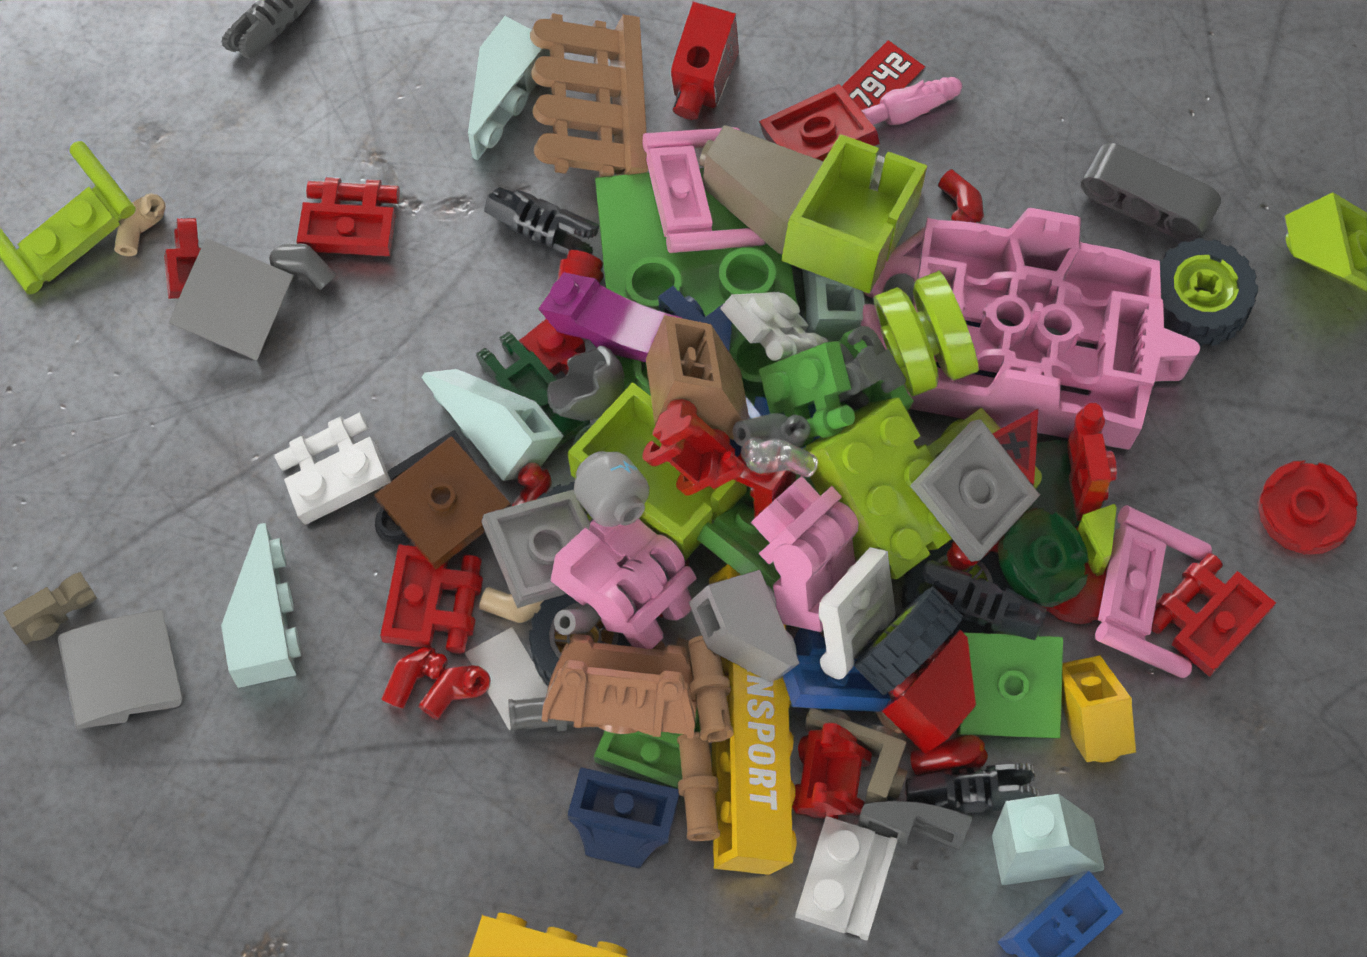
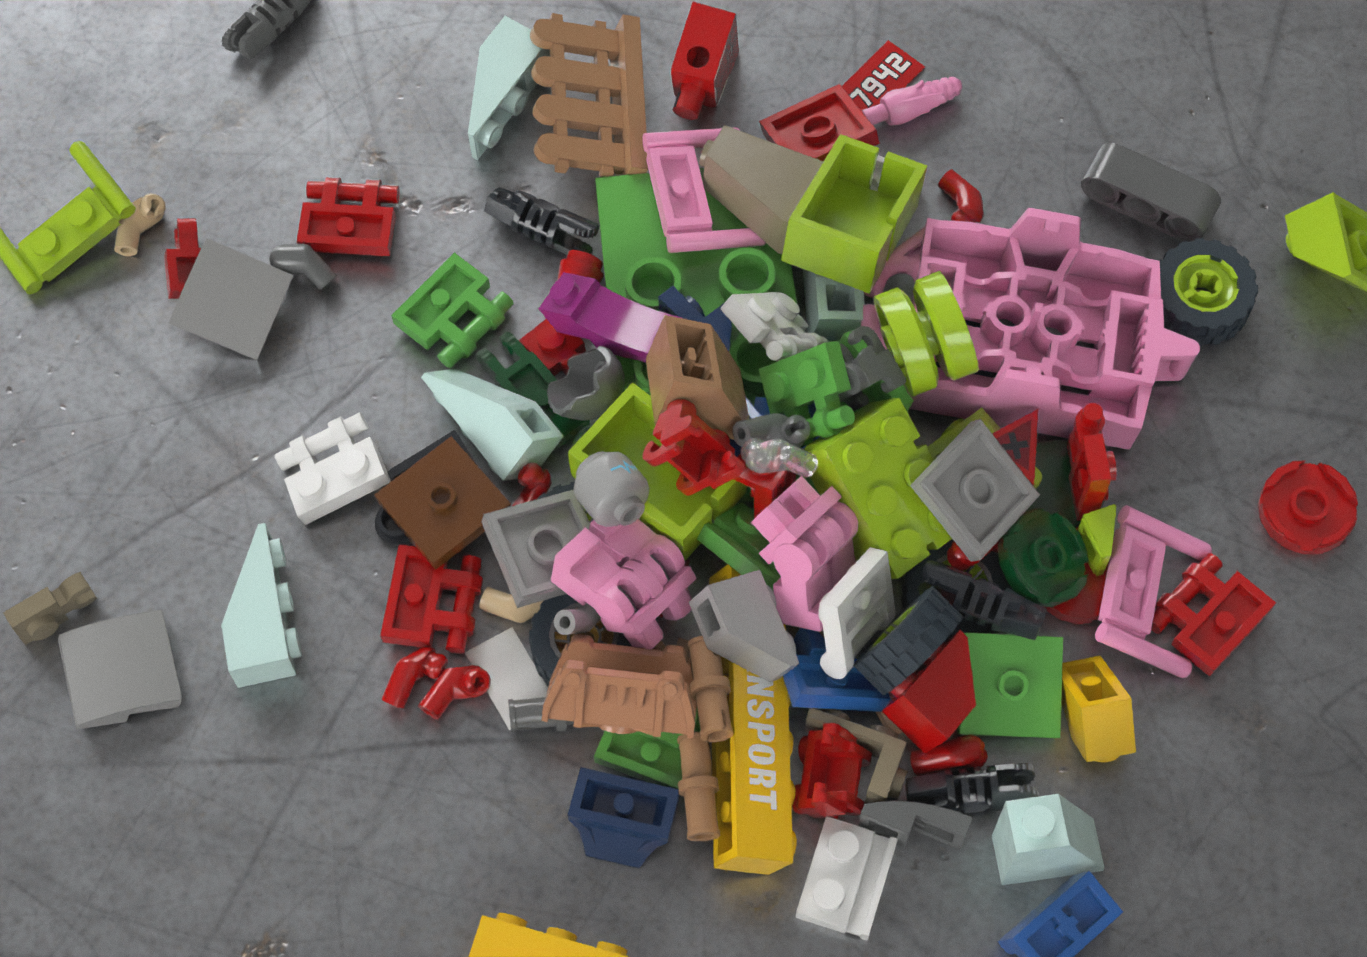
(442, 301): none -> bright green plate

